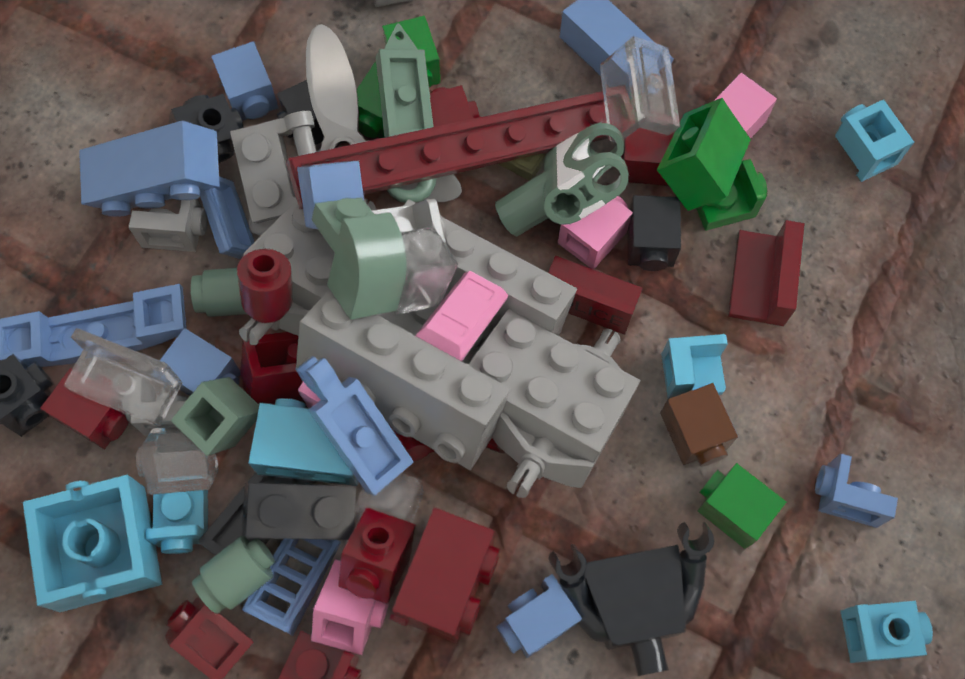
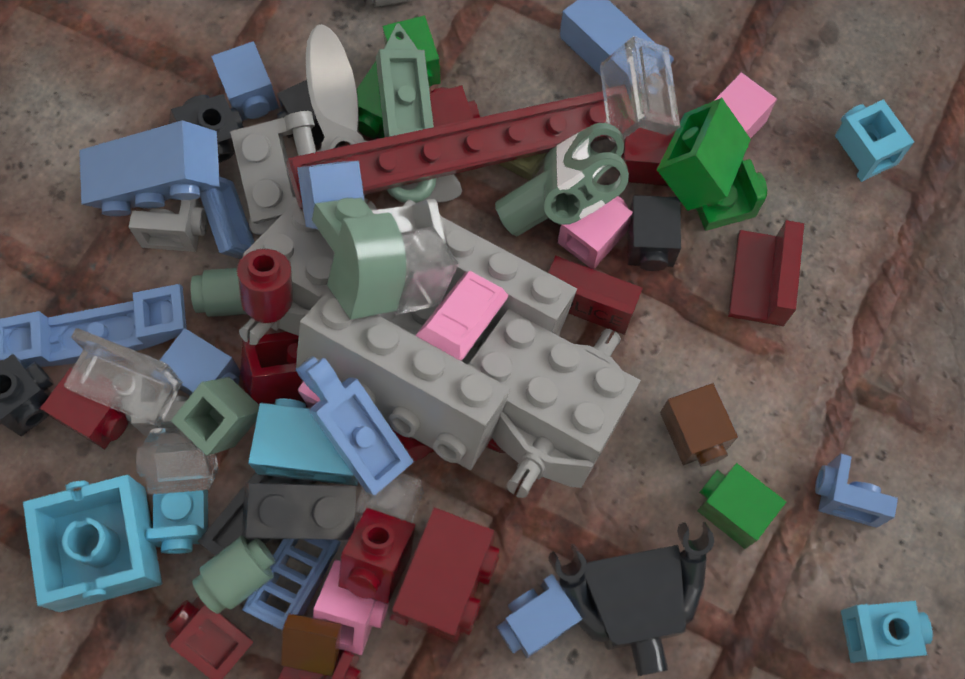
(310, 644): none -> reddish brown tile
(693, 363): medium azure panel -> none

